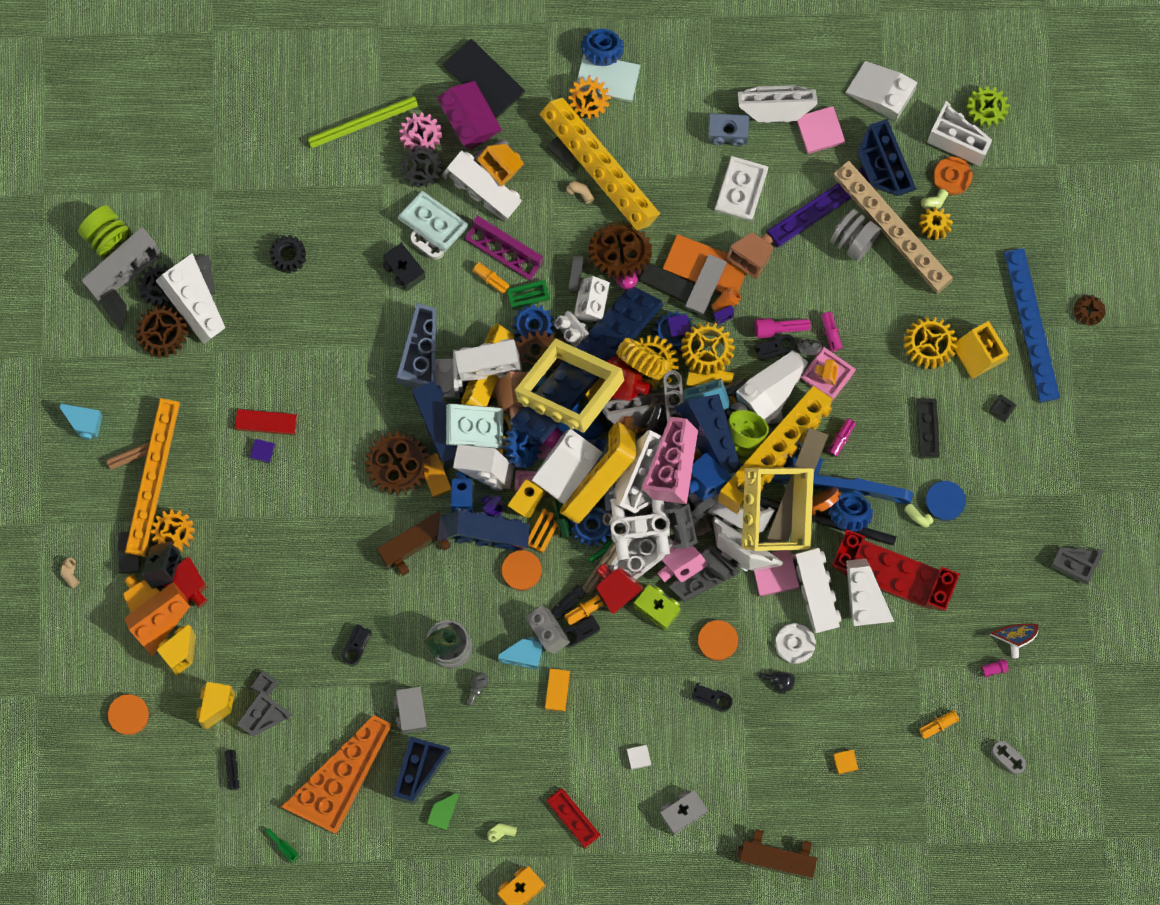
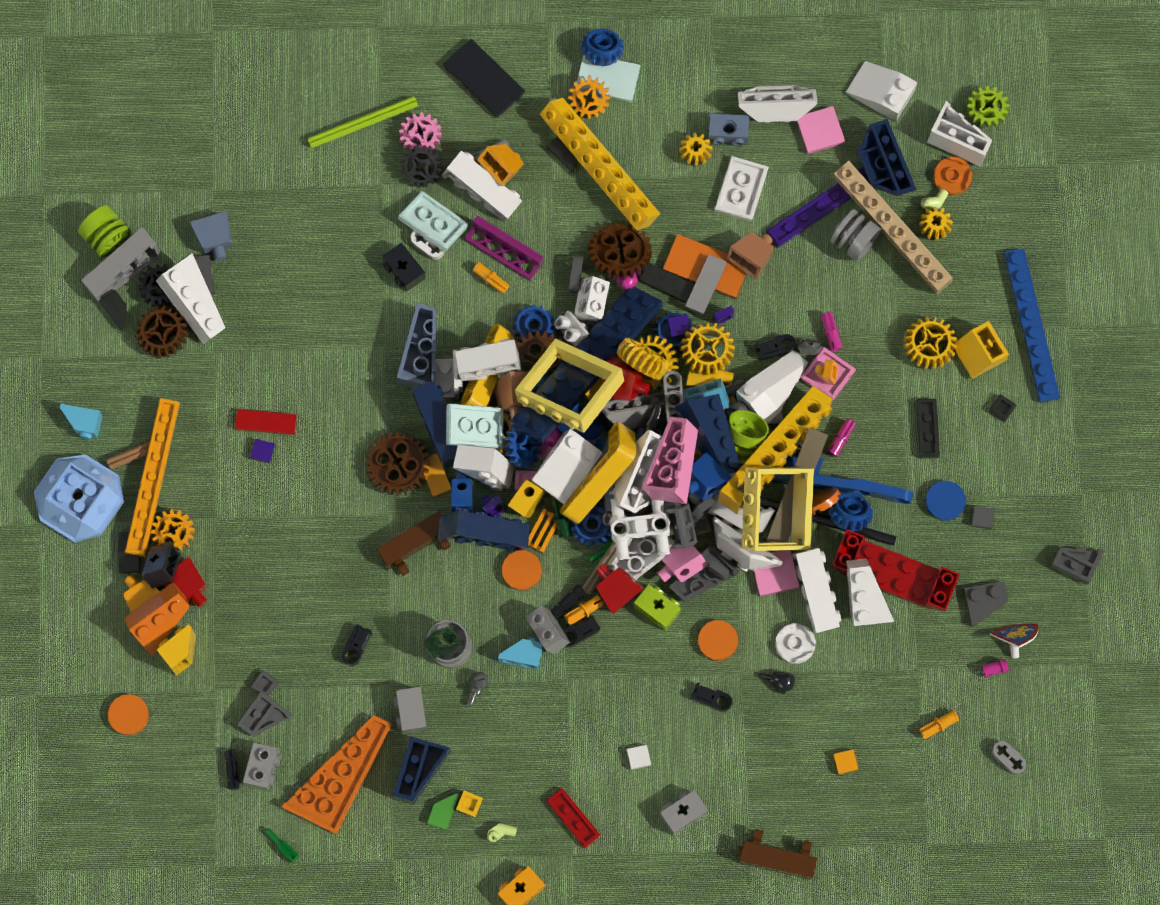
(67, 572): tan arm -> none
(82, 517): none -> light blue piece
(213, 234): none -> sand blue torso
(216, 704): yellow slope -> none
(261, 767): none -> light grey brick
(283, 243): black tyre -> none
(469, 114): magenta slope -> none
(469, 804): none -> yellow plate
(527, 295): green tile -> none
(557, 690): light orange tile -> none
(581, 189): tan arm -> none
(628, 422): clear orange arm -> none
(688, 152): none -> yellow gear
(727, 298): orange cone -> none
(768, 327): dark pink piece -> none
(917, 517): yellowish green arm -> none
(982, 517): none -> dark grey tile
(984, 600): none -> dark grey wing
(1081, 313): reddish brown gear -> none

